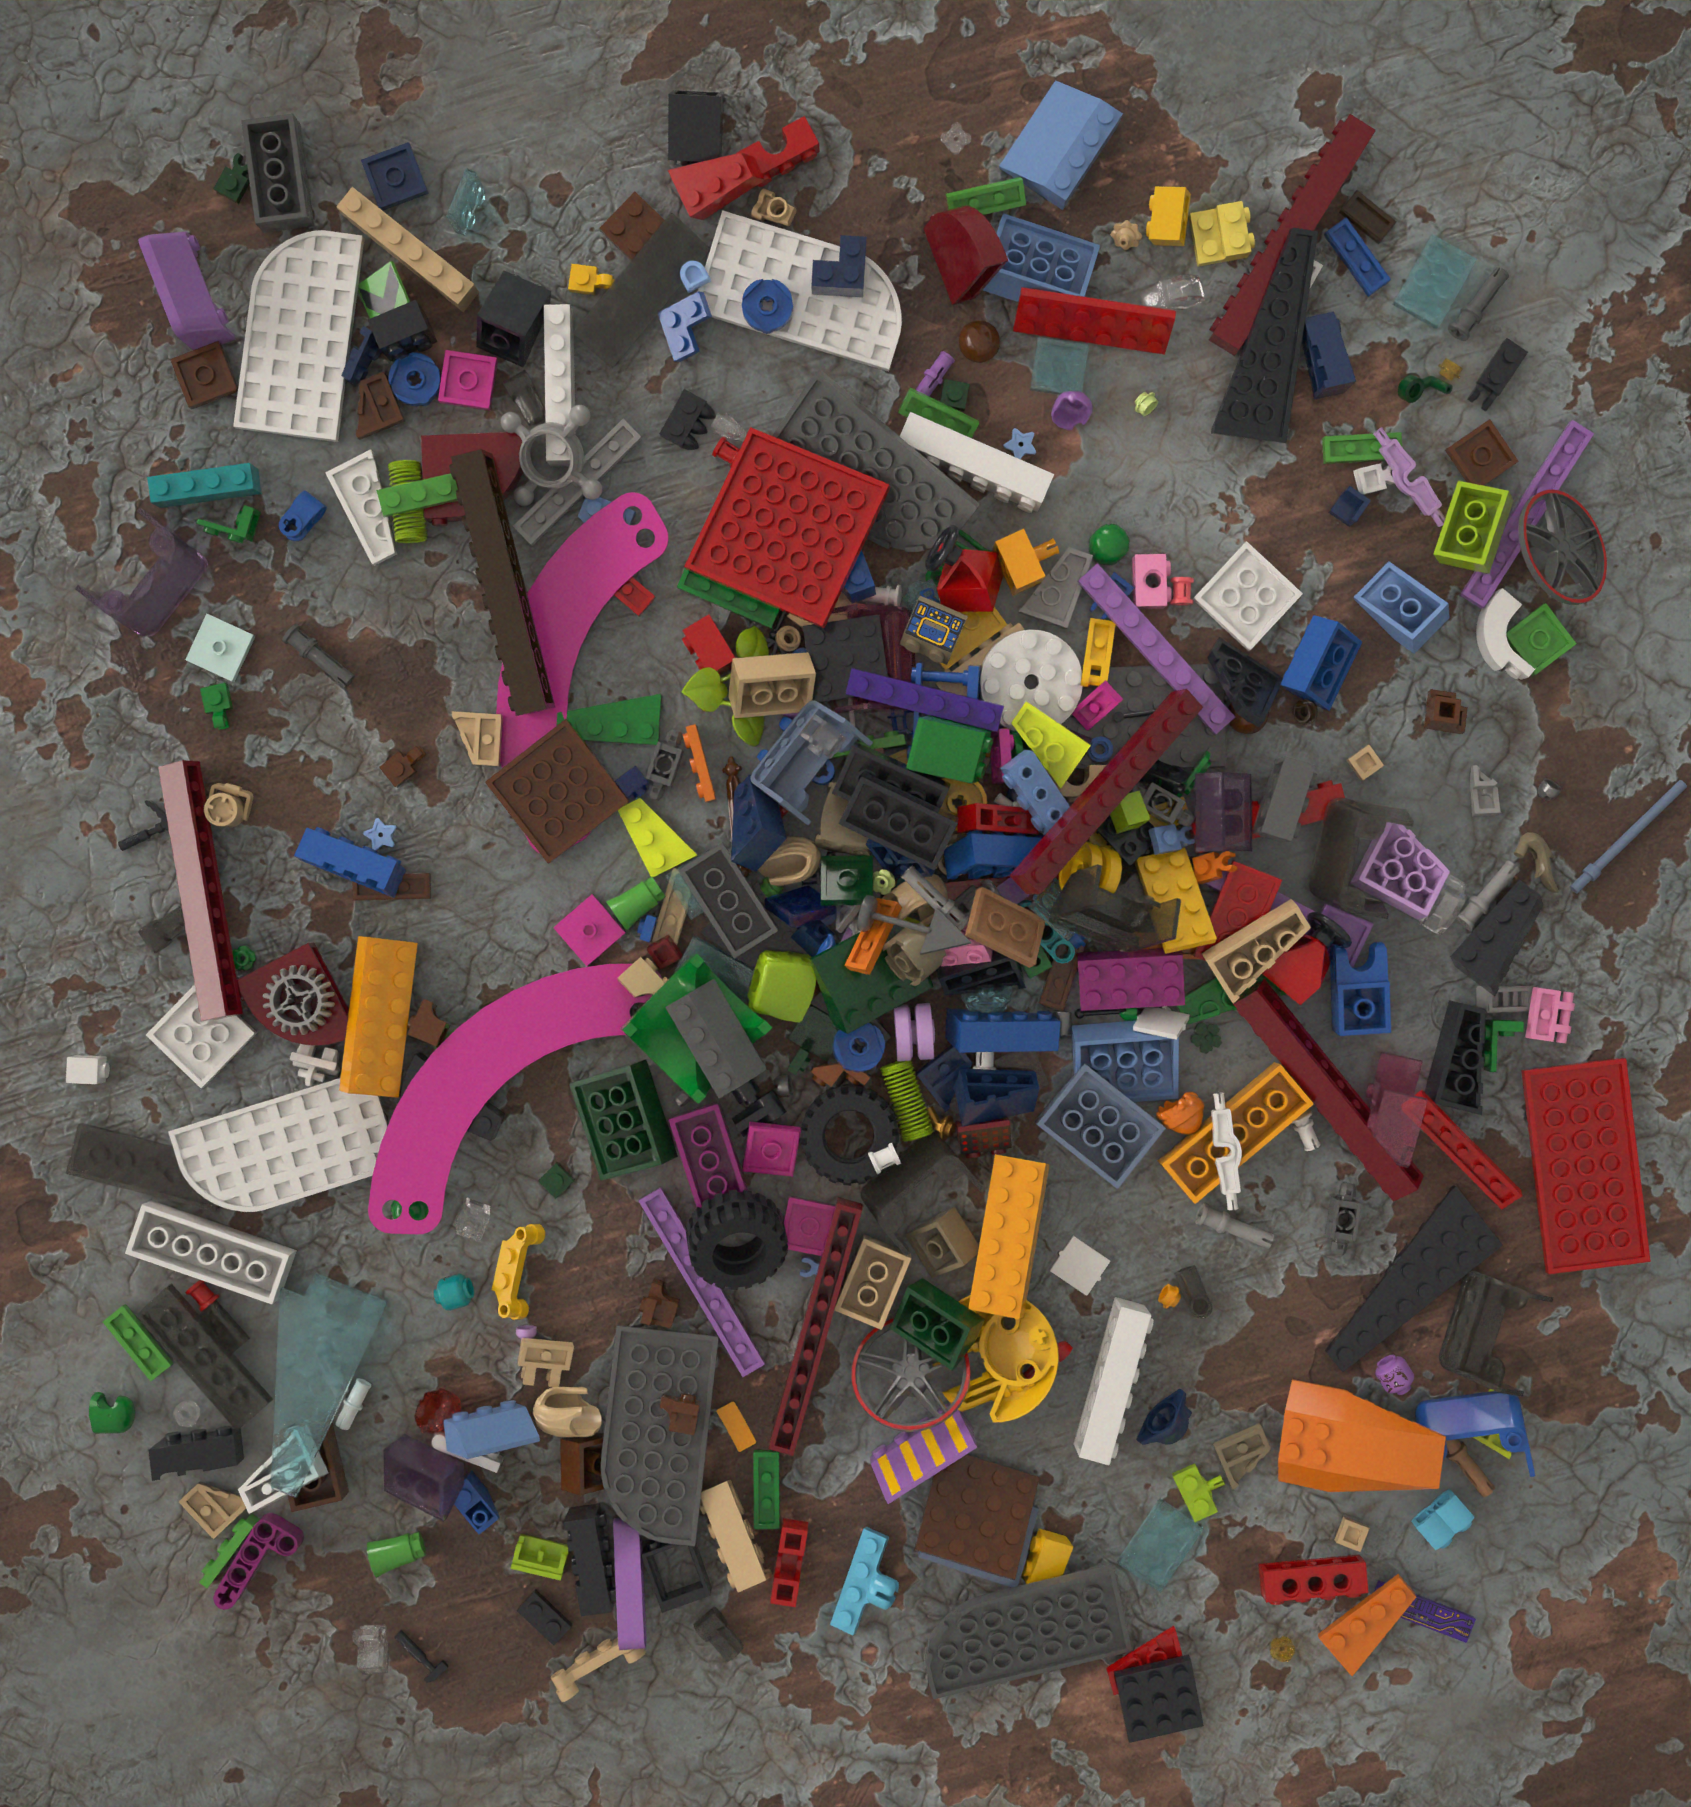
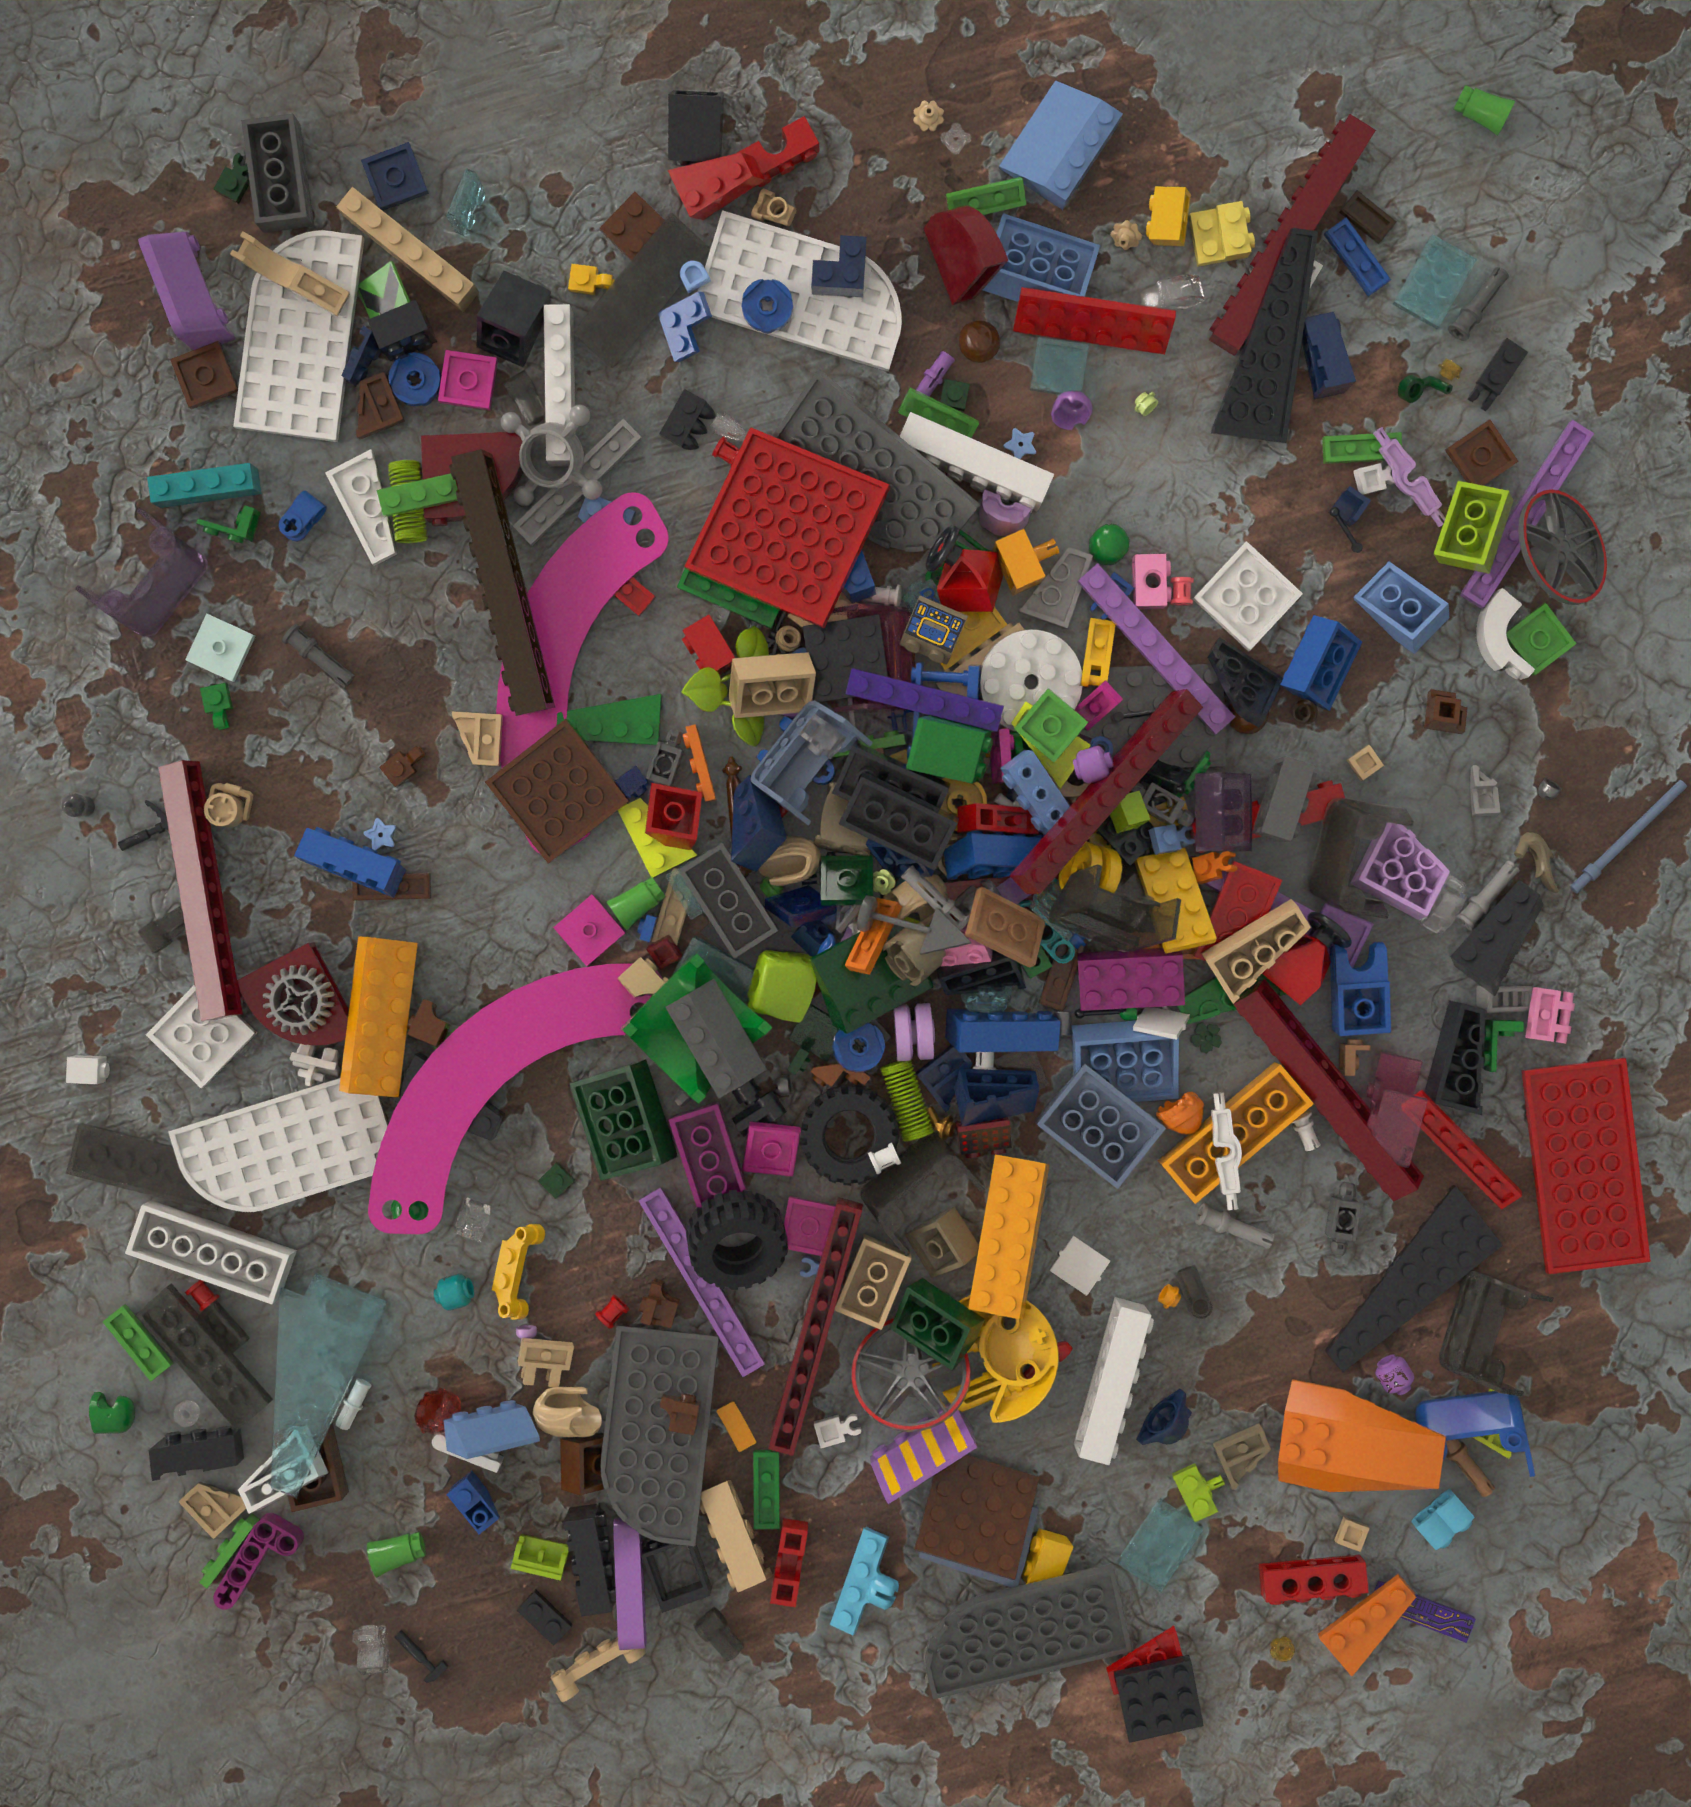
(76, 805): none -> clear piece
(249, 955): green plate -> none
(291, 275): none -> tan piece
(422, 1476): clear purple slope -> none
(612, 1311): none -> red bush
(673, 816): none -> red slope
(832, 1431): none -> white plate
(928, 116): none -> tan plant
(1000, 518): none -> lavender cylinder
(1051, 725): none -> bright green plate
(1092, 764): none -> medium lavender head
(1347, 1056): none -> medium nougat bracket
(1356, 546): none -> black hinge
(1484, 108): none -> bright green plant

